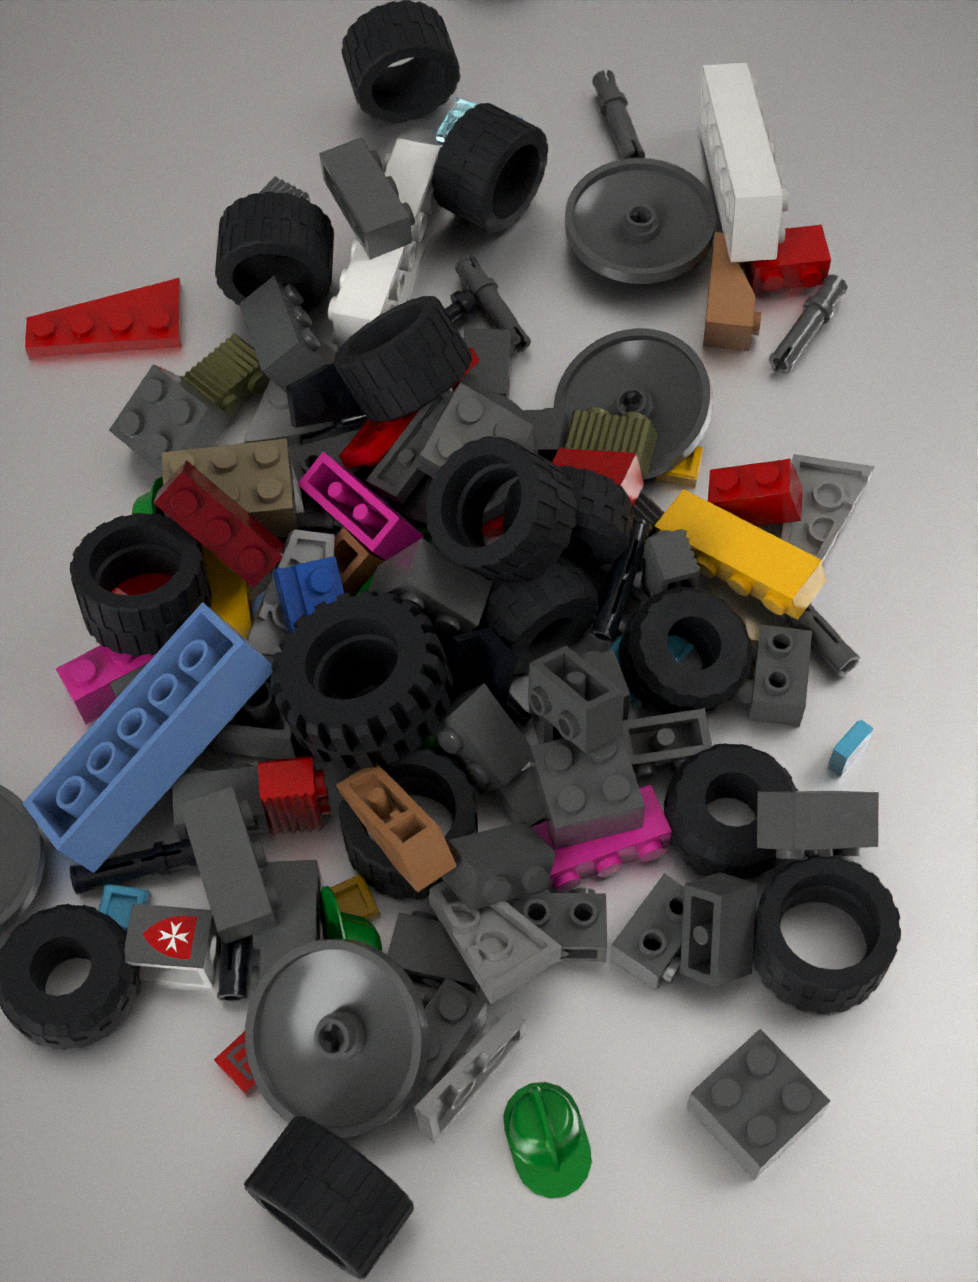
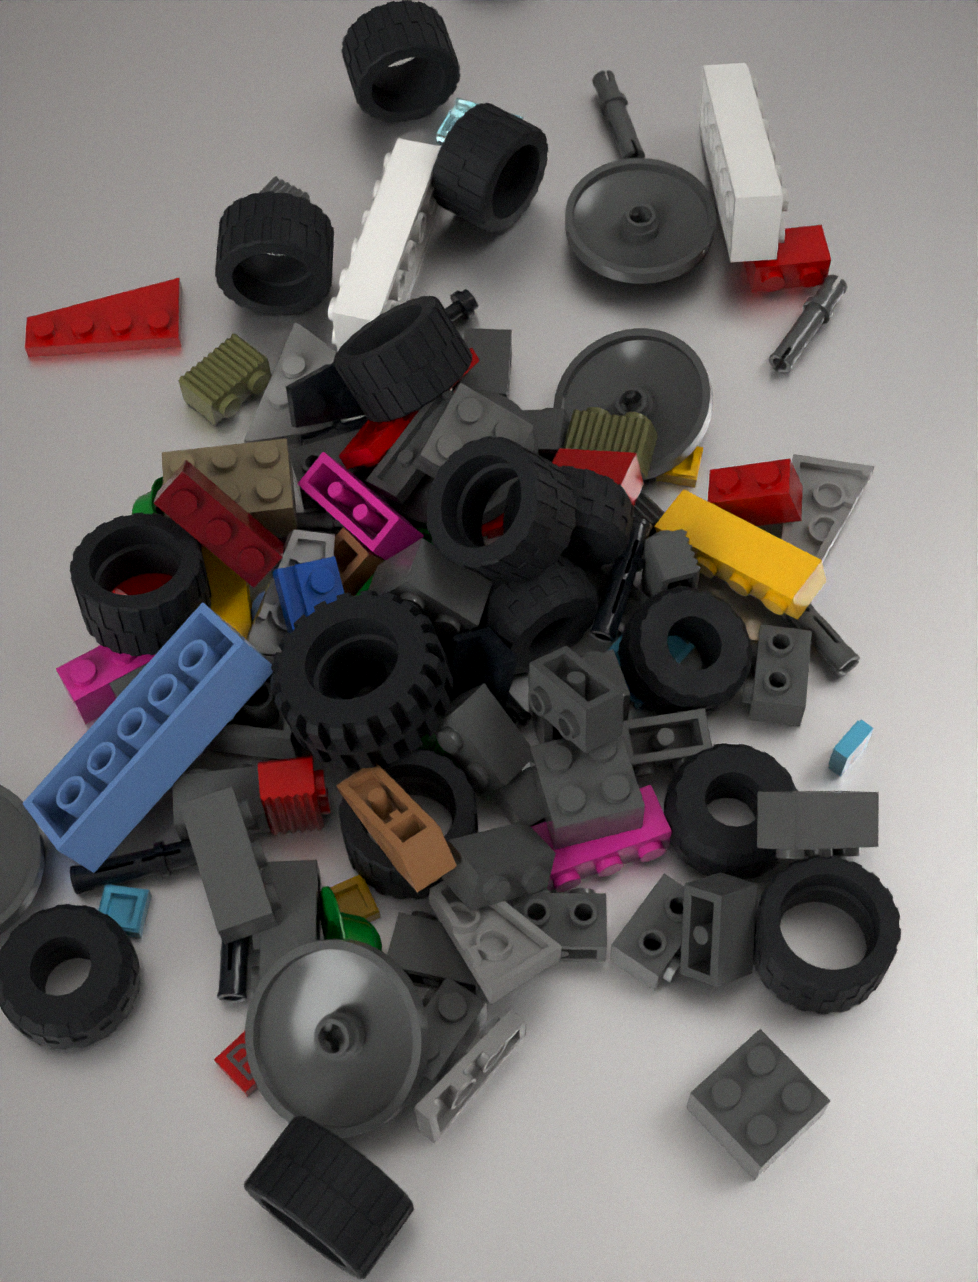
(168, 417): dark grey brick -> none
(173, 945): piece -> none
(281, 332): dark grey brick -> none
(367, 197): dark grey brick -> none
(488, 298): dark grey pin -> none
(547, 1139): green piece -> none
(730, 303): medium nougat slope -> none

